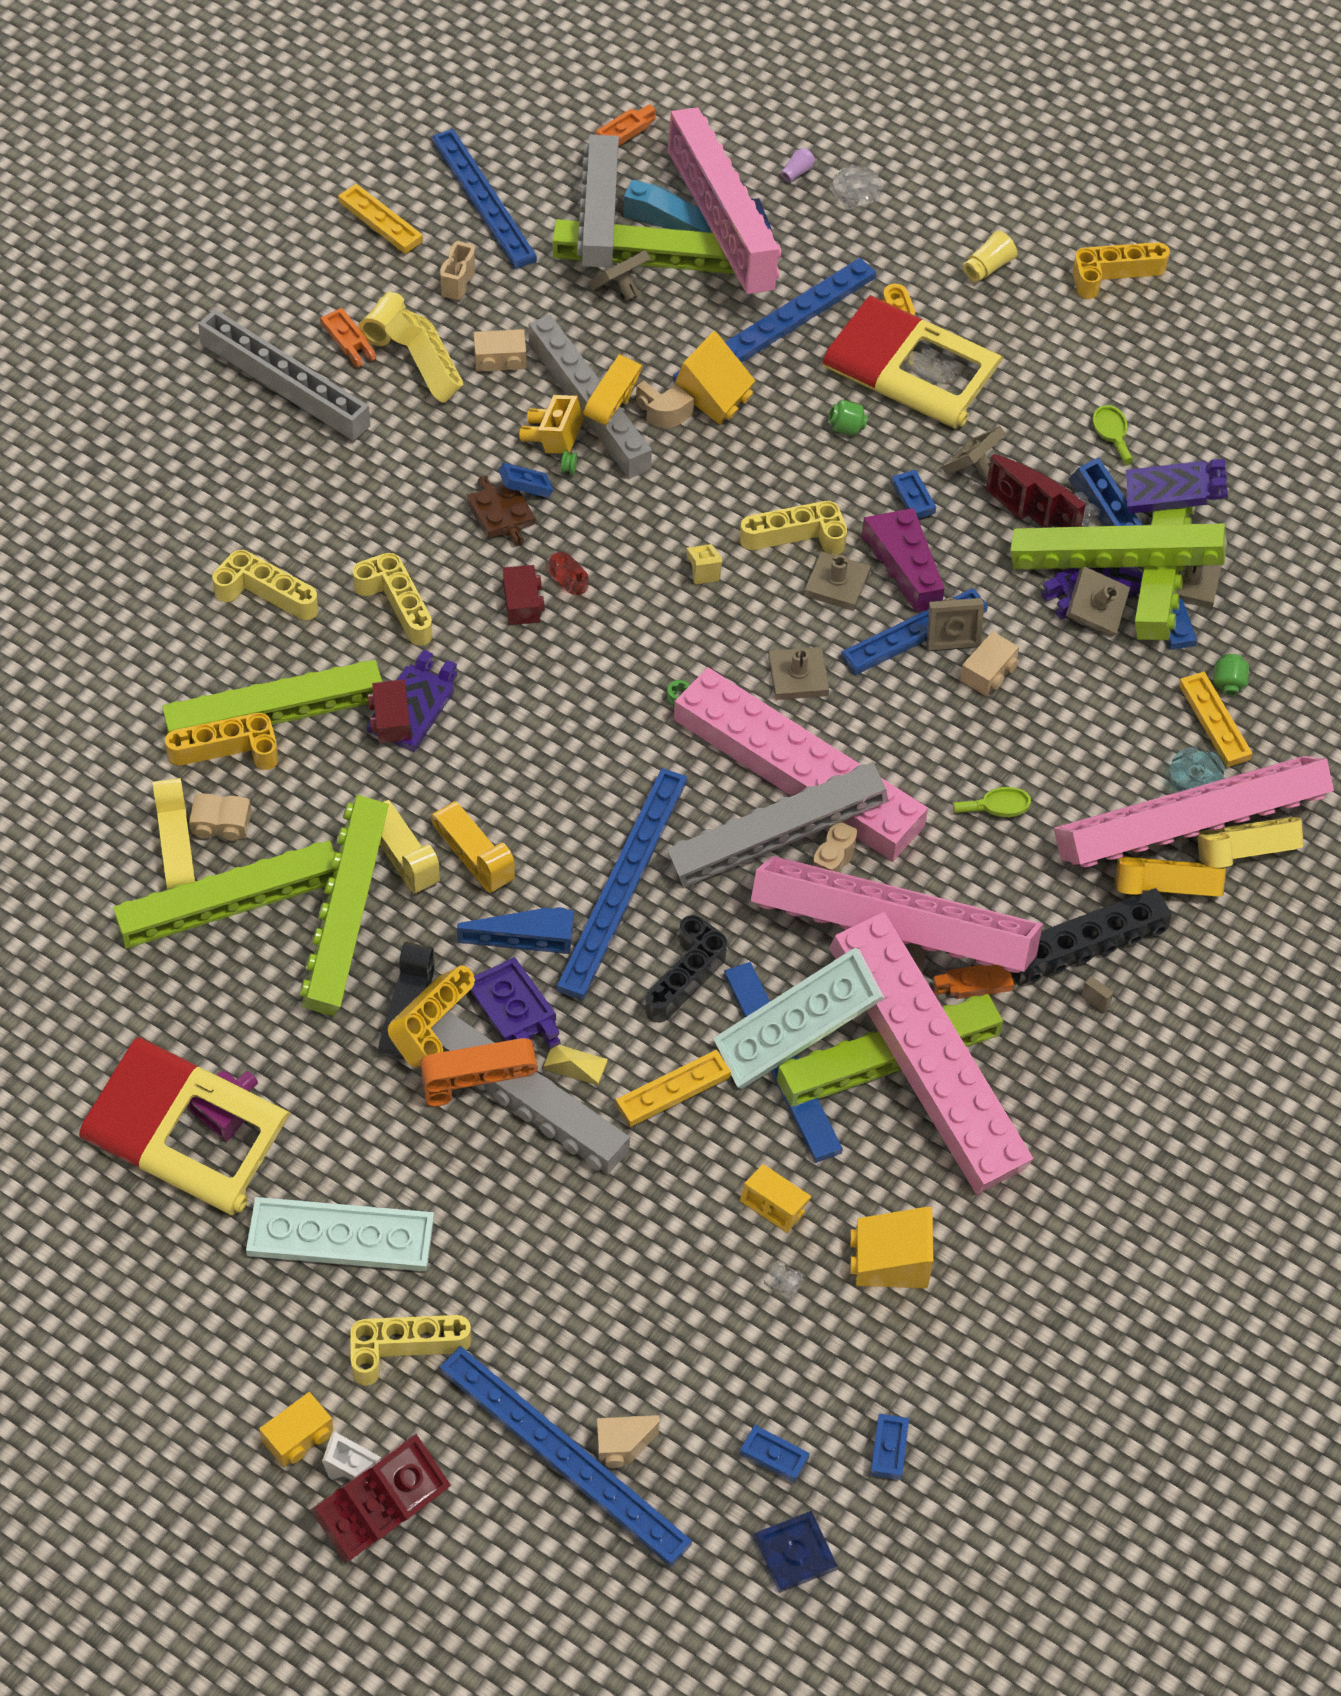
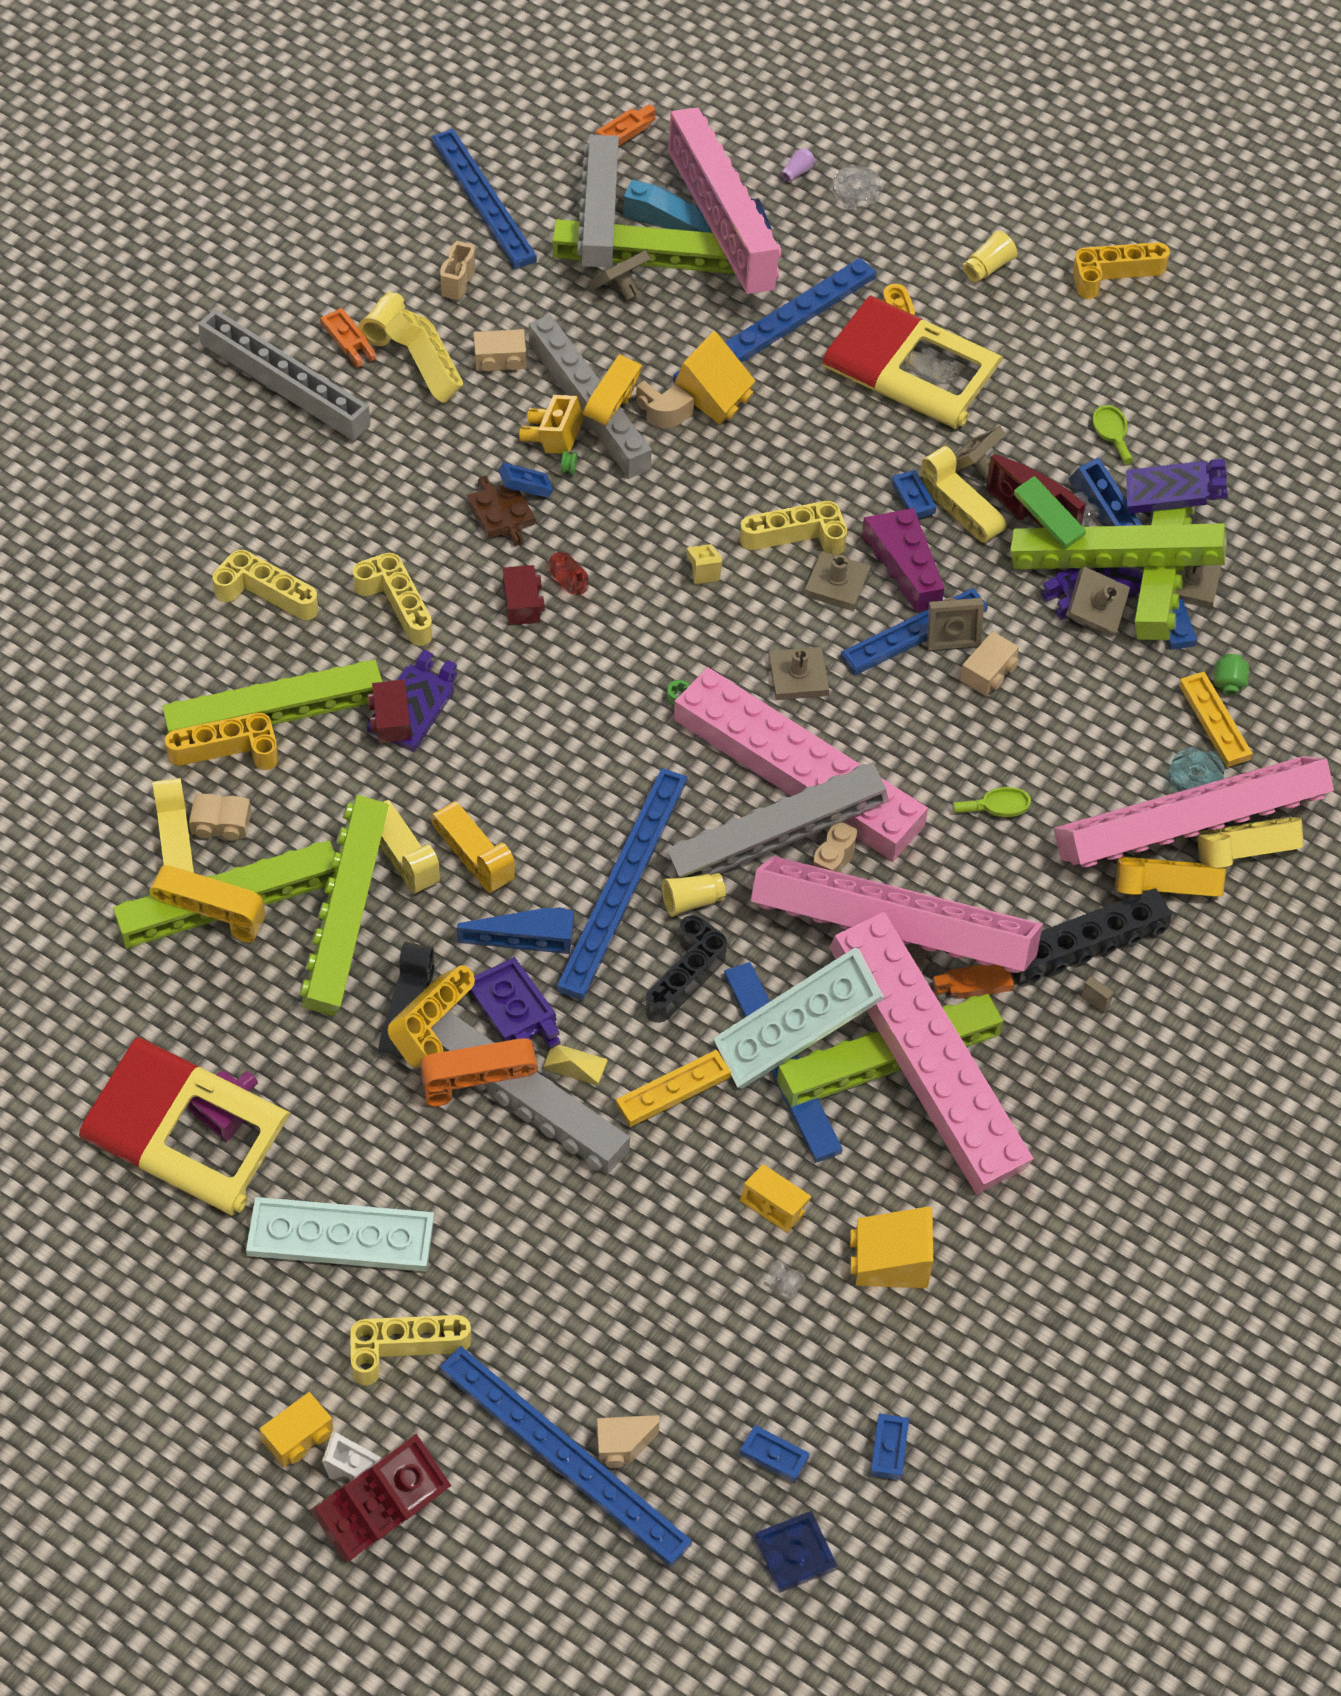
(211, 898): none -> yellow beam
(380, 218): yellow plate -> none
(692, 892): none -> light yellow plant
(847, 417): bright green head -> none
(959, 497): none -> light yellow beam
(1049, 512): none -> bright green tile

